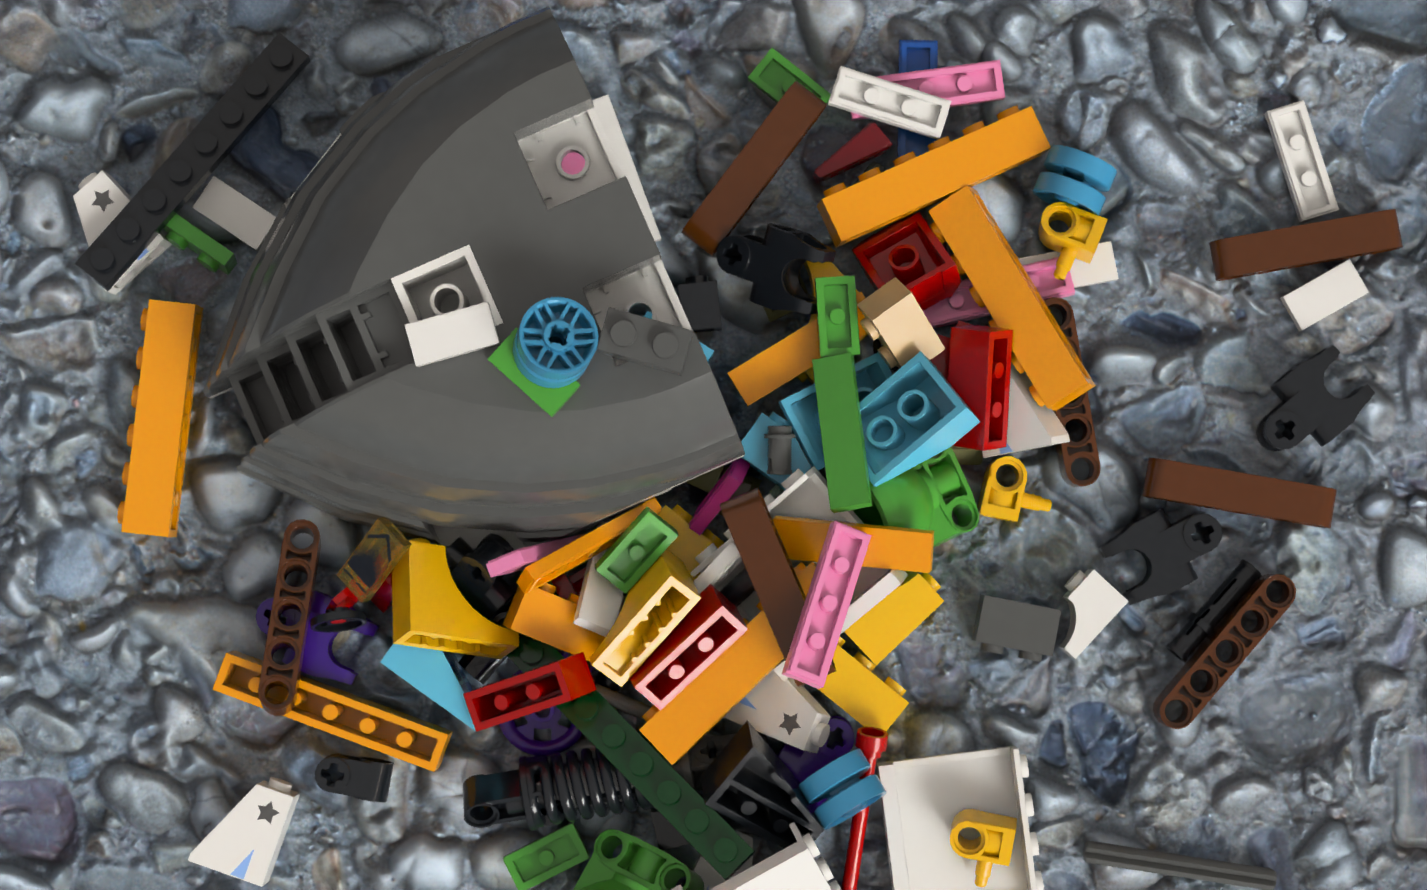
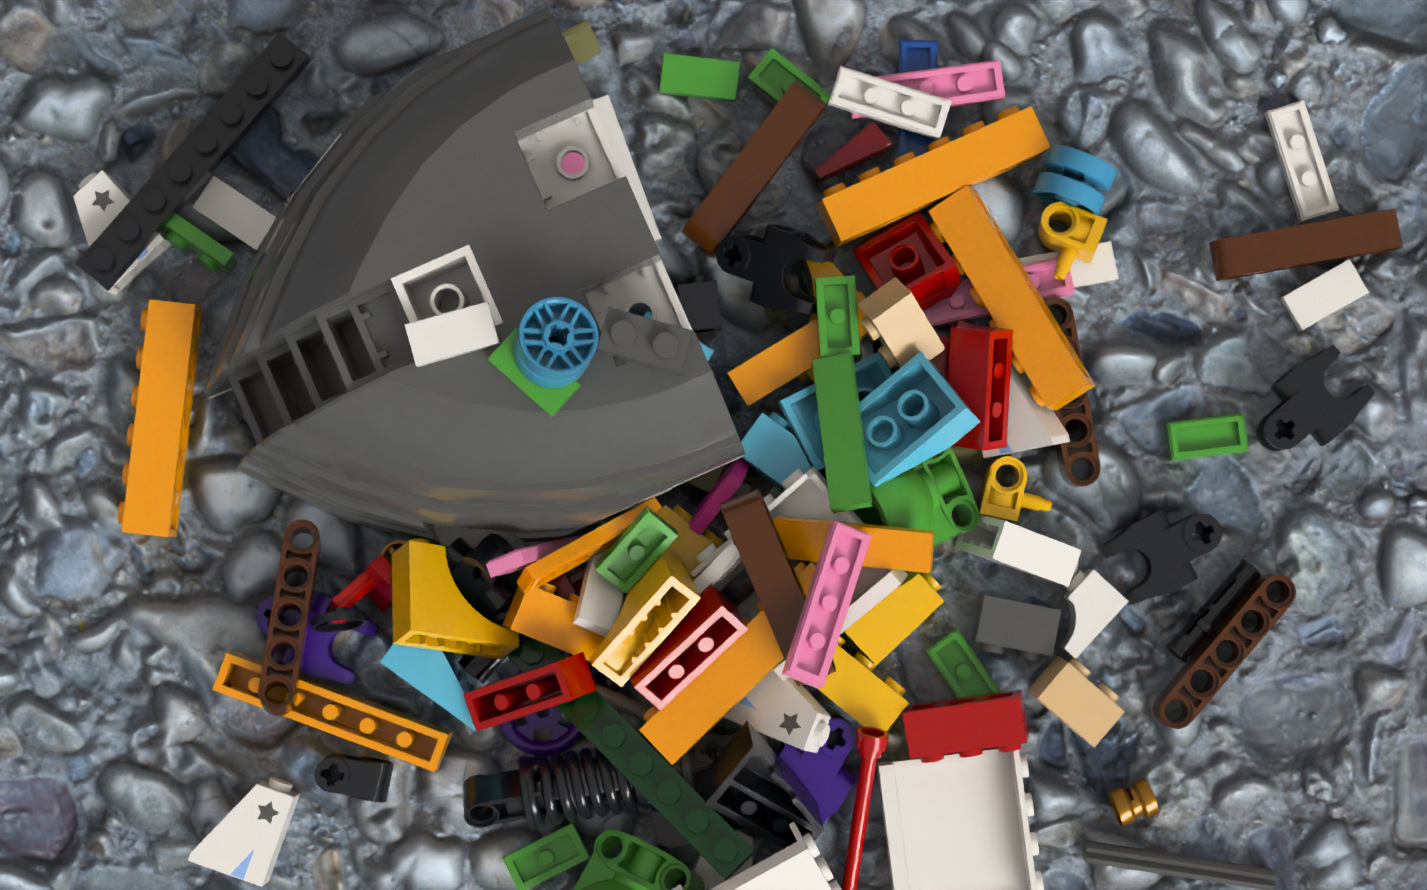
(373, 559): clear yellow tile -> none
(582, 42): none -> olive slope
(699, 77): none -> bright green tile
(779, 450): dark grey pin -> none
(842, 788): dark azure wheel -> none
(960, 666): none -> bright green tile
(966, 725): none -> red brick
(992, 845): yellow piece -> none
(1021, 550): none -> white slope
(1077, 701): none -> tan brick
(1133, 802): none -> pearl gold wheel
(1206, 437): none -> bright green tile
(1239, 492): reddish brown beam -> none

